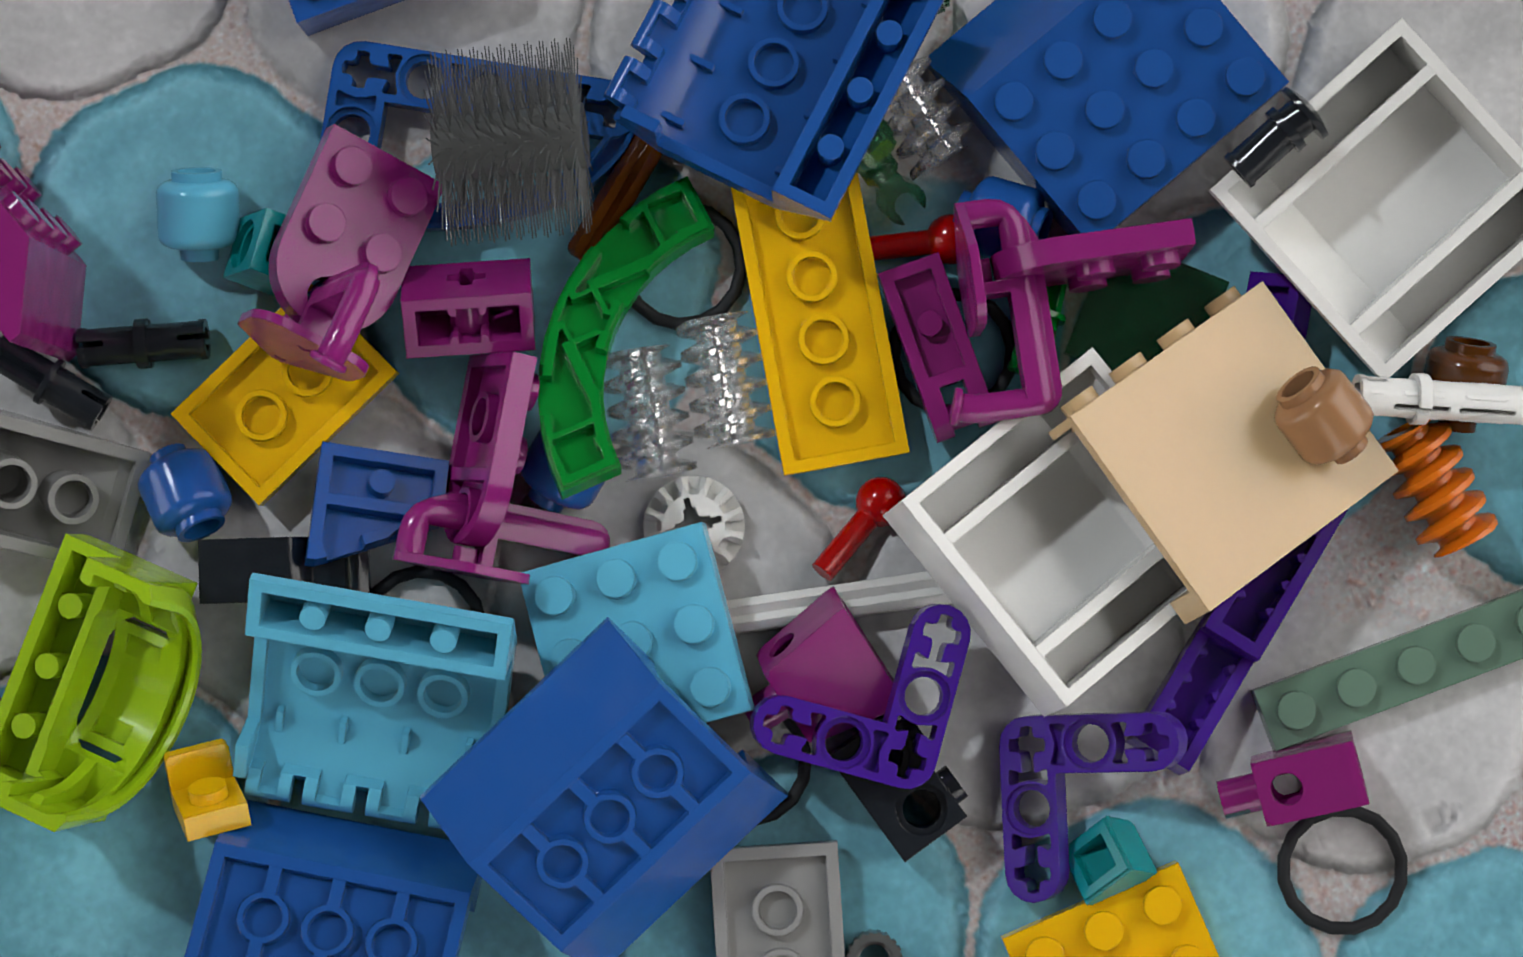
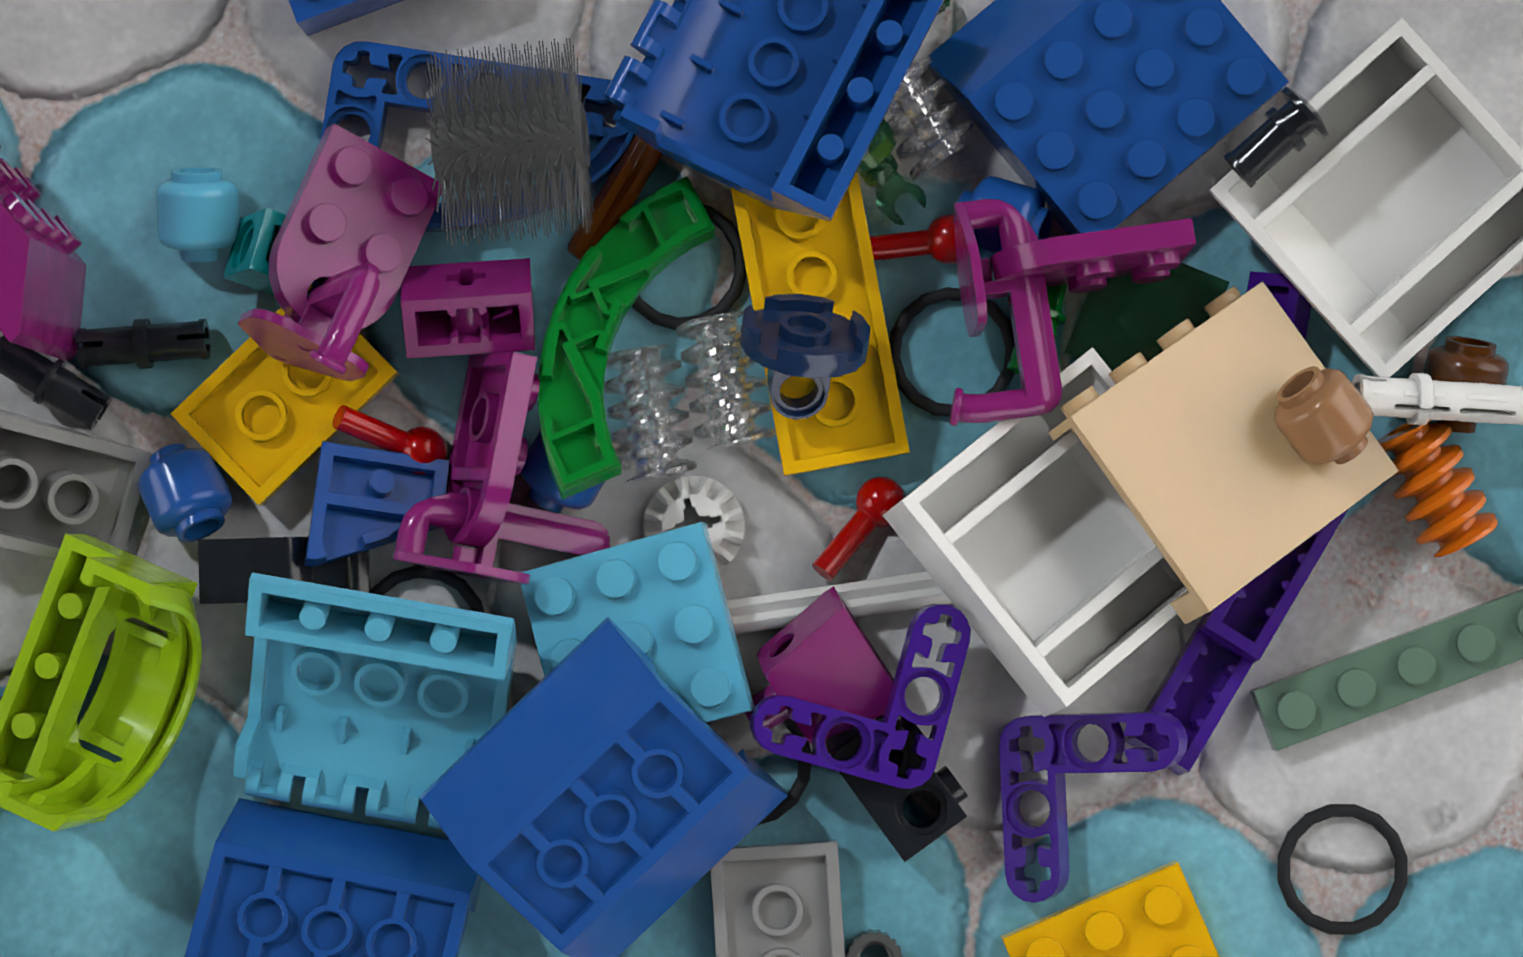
(204, 790): yellow bracket -> none
(420, 443): none -> red bar
(804, 340): none -> dark blue tile
(932, 337): magenta plate -> none
(1109, 859): teal slope -> none
(1328, 776): magenta torso -> none

